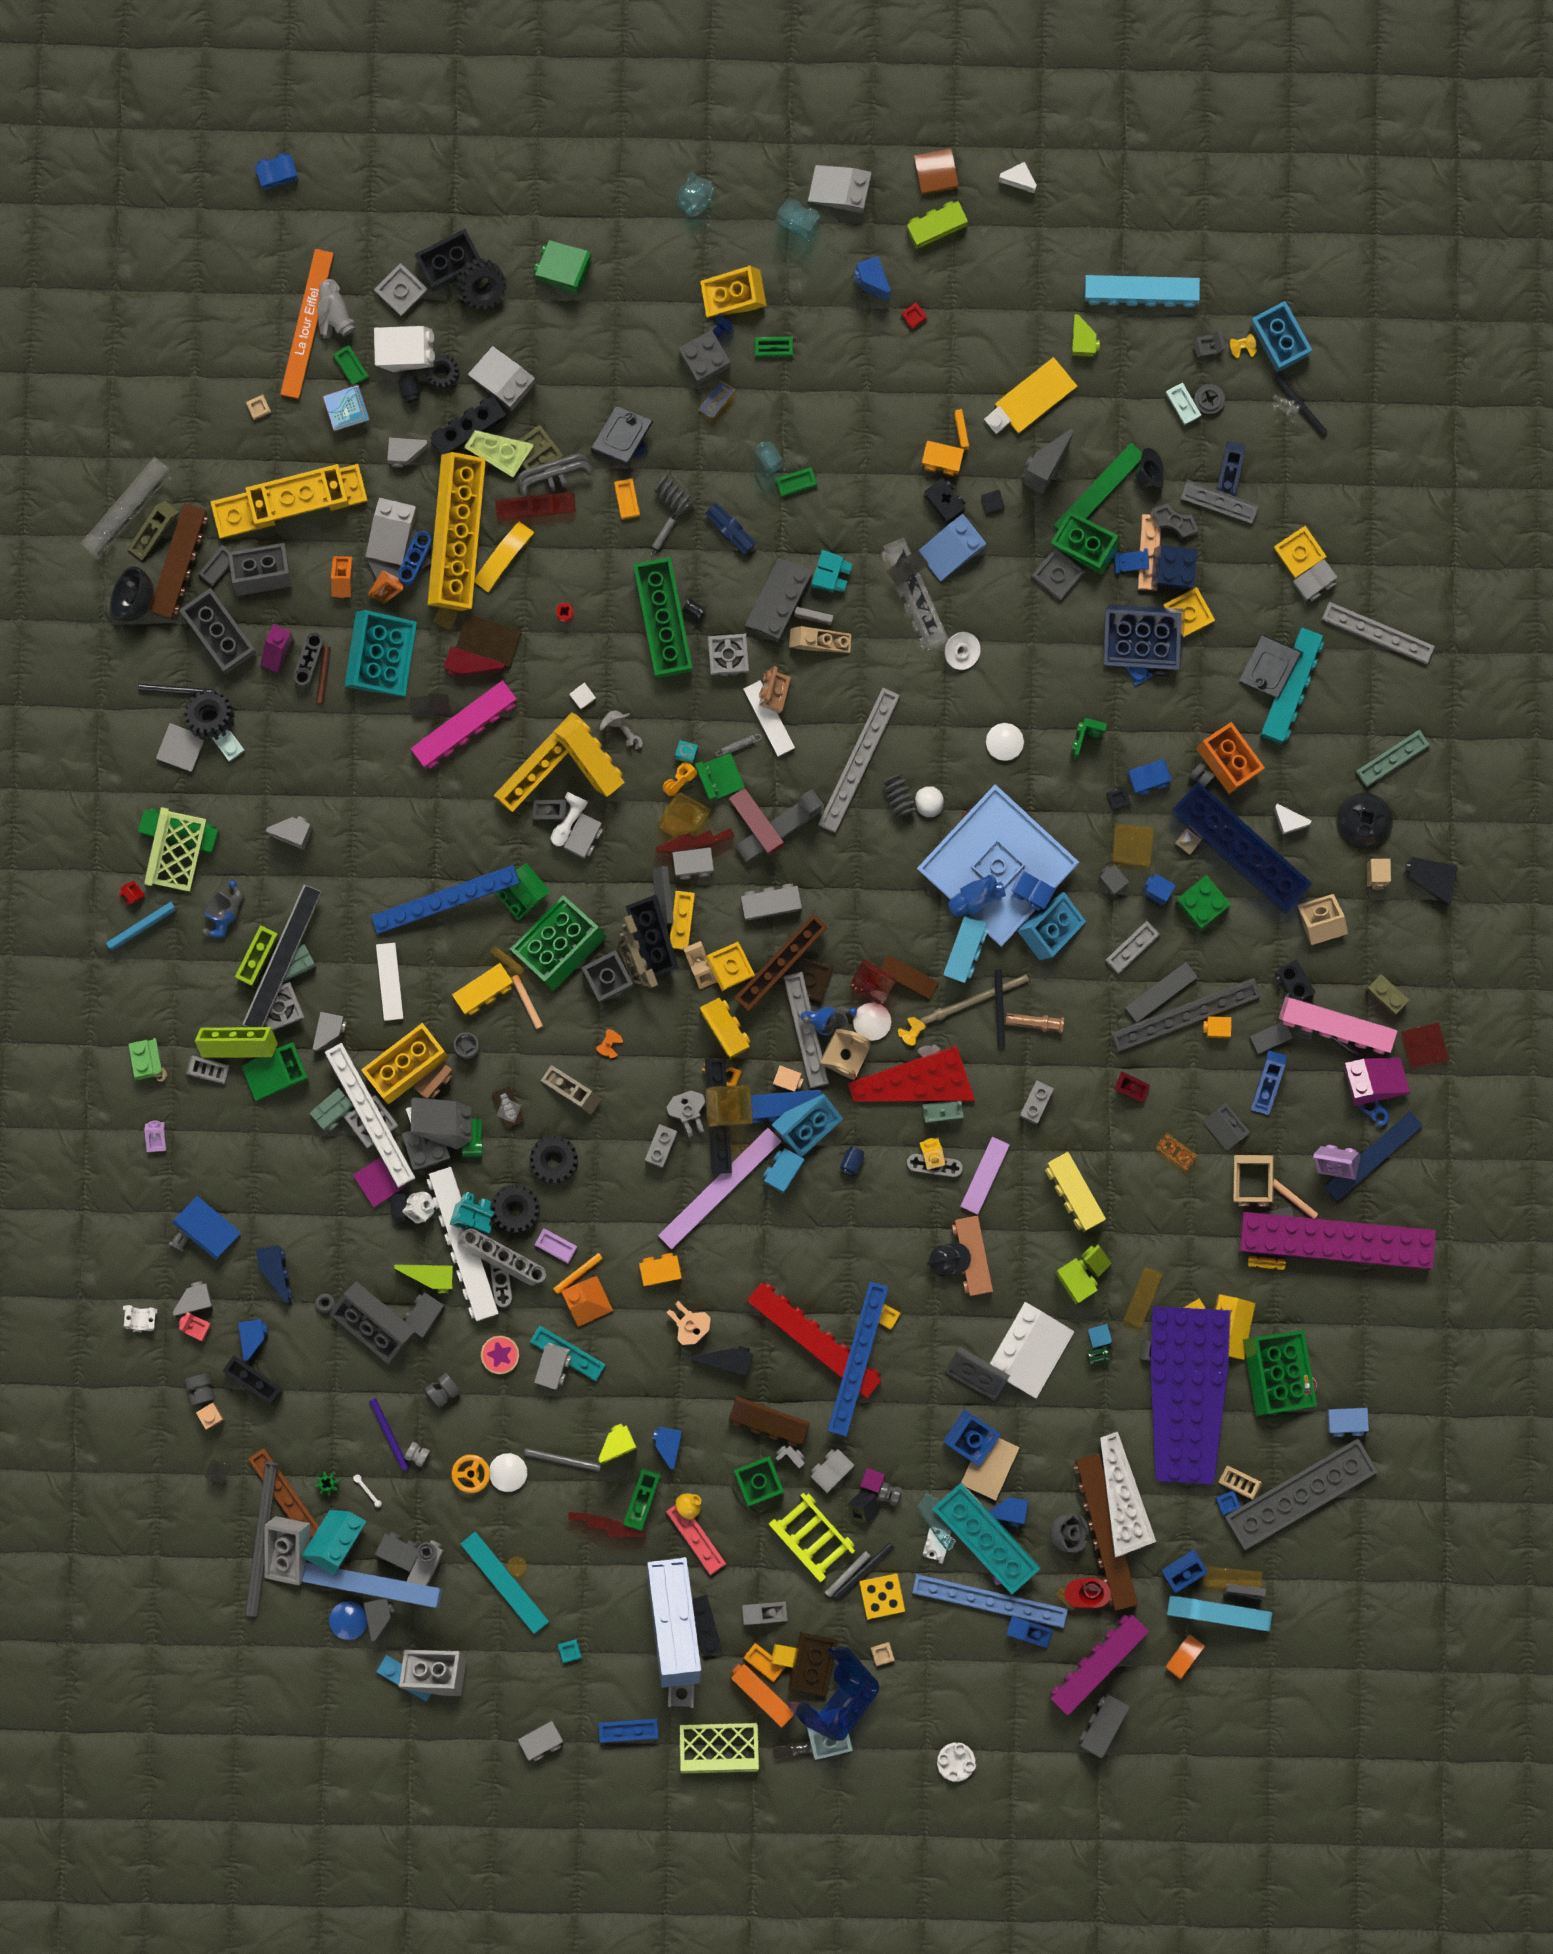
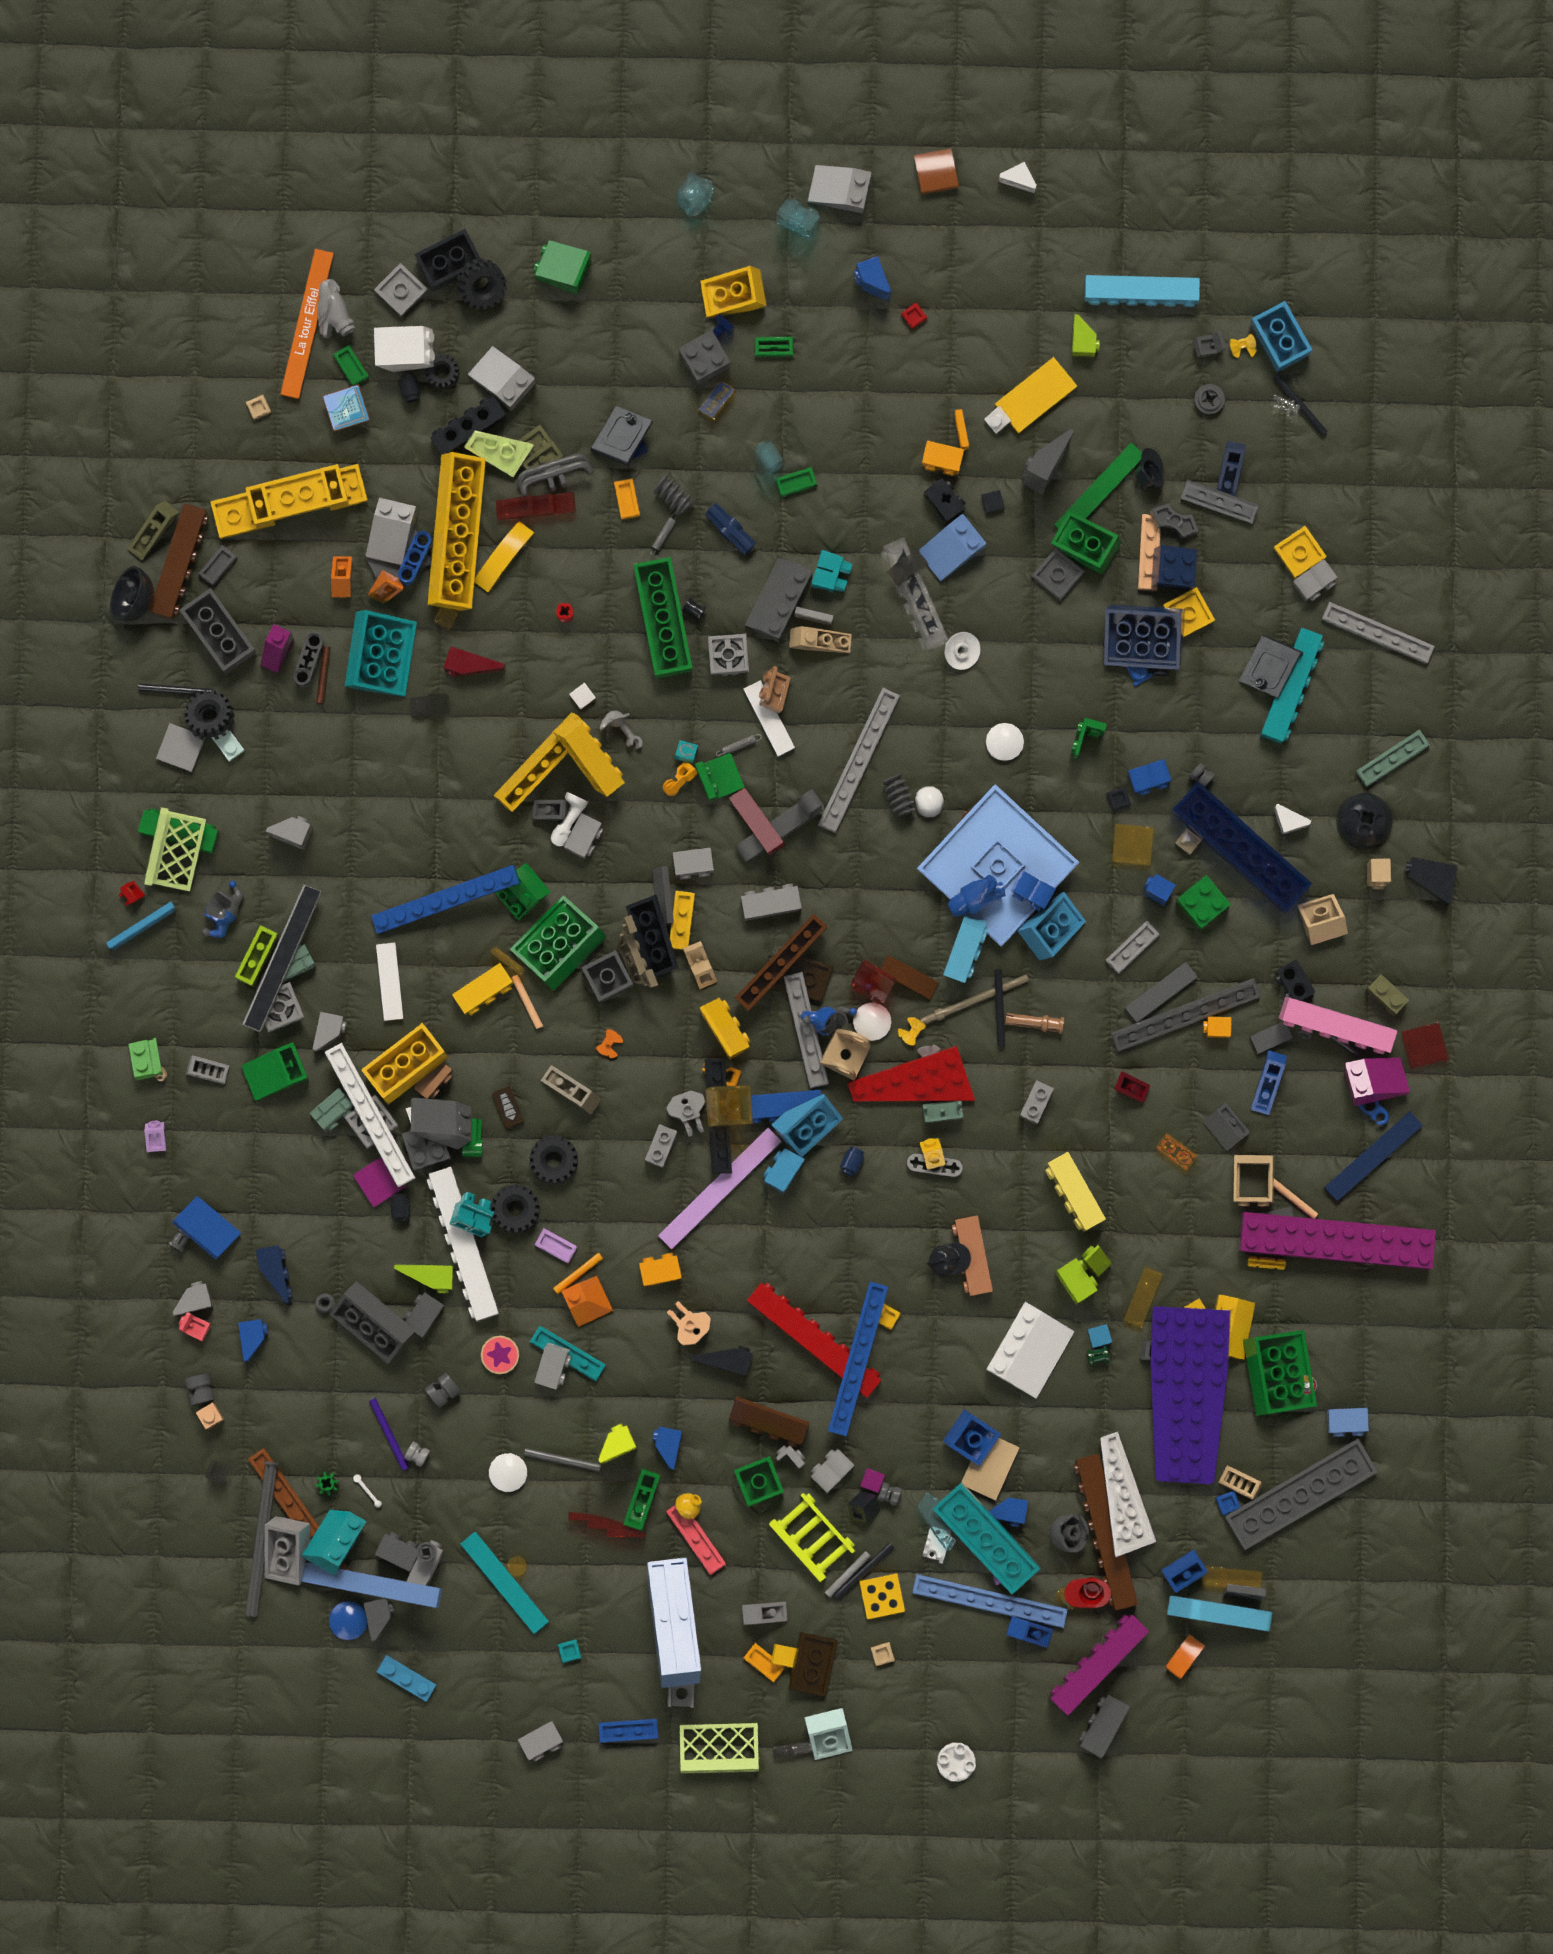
(125, 508): clear brick -> none
(139, 1318): white piece -> none
(236, 1042): lime brick -> none
(252, 1380): black brick -> none
(259, 569): dark grey slope -> none
(276, 171): blue brick -> none
(404, 451): light grey slope -> none
(419, 1207): white brick -> none
(433, 1672): light grey slope -> none
(463, 725): dark pink brick -> none
(466, 1045): dark grey wheel -> none
(478, 1486): light orange piece -> none
(488, 639): dark brown tile -> none
(492, 1257): light grey beam -> none
(498, 1293): light grey beam -> none
(509, 1110): clear tile -> none
(683, 815): clear yellow slope -> none
(687, 842): clear red slope -> none
(706, 1626): black plate -> none
(730, 966): yellow tile -> none
(761, 1694): orange slope -> none
(788, 1079): light nougat brick -> none
(847, 1704): clear blue windscreen -> none
(936, 224): lime brick -> none
(977, 1373): dark grey tile -> none
(984, 1175): lavender tile -> none
(1113, 879): dark grey brick -> none
(1132, 561): blue piece -> none
(1183, 404): light aqua plate -> none
(1230, 757): orange brick -> none
(1337, 1162): lavender slope -> none

